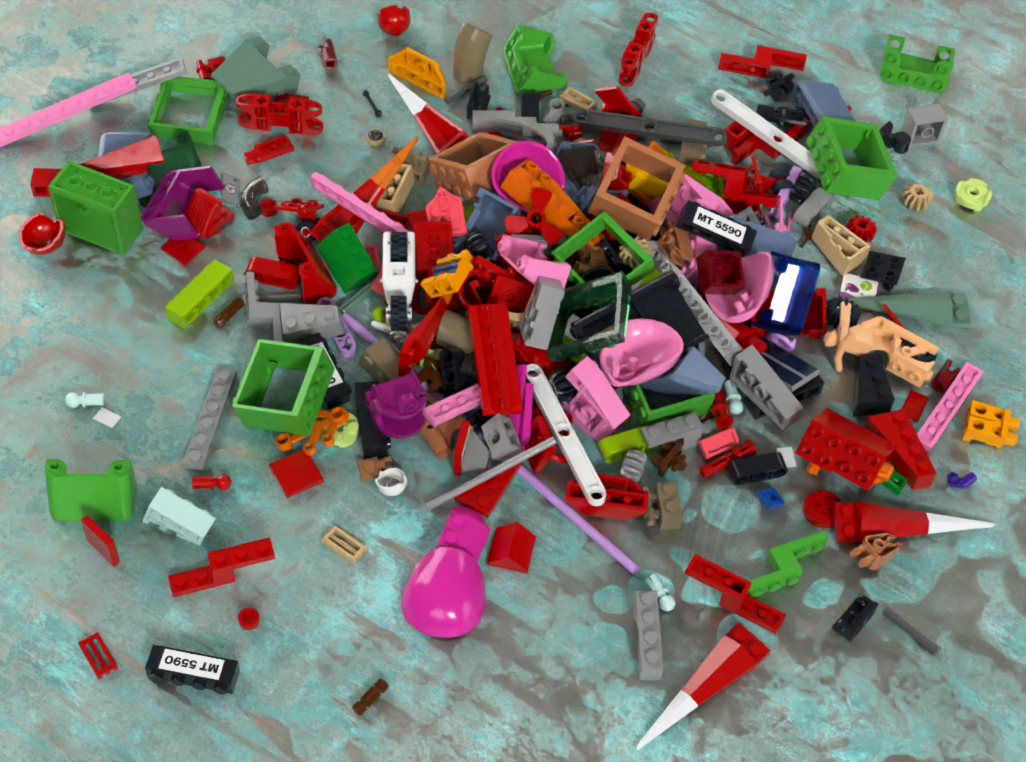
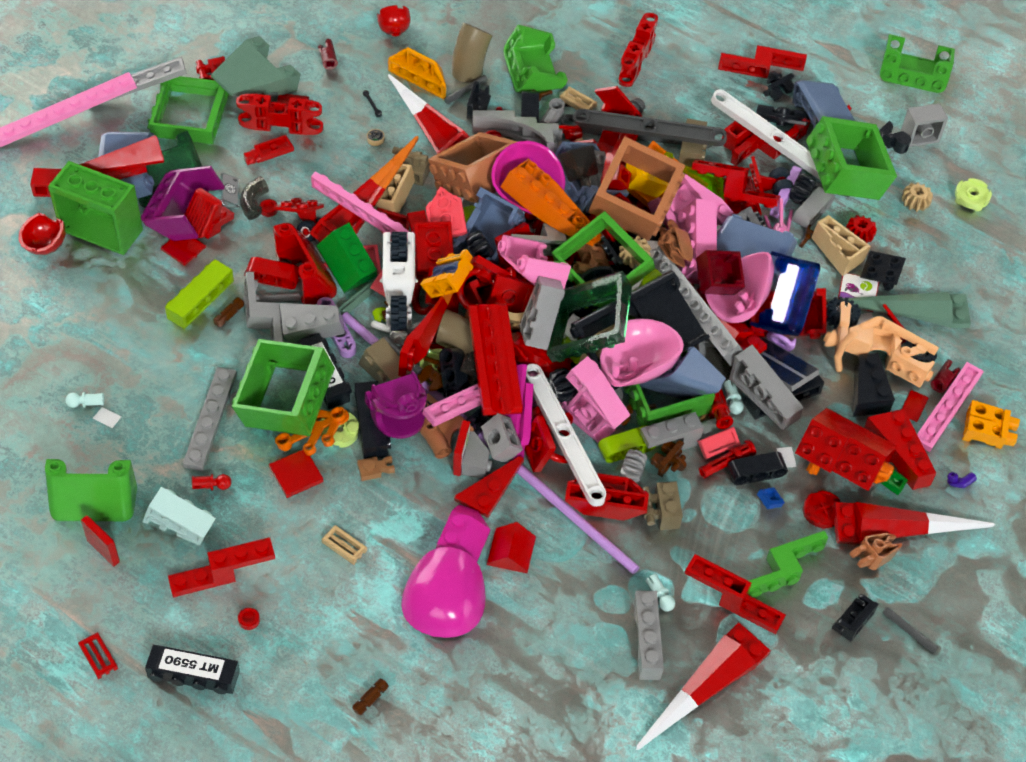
(391, 481): white hair -> none
(491, 473): light grey piece -> none
(518, 224): red piece -> none
(716, 228): brick -> none

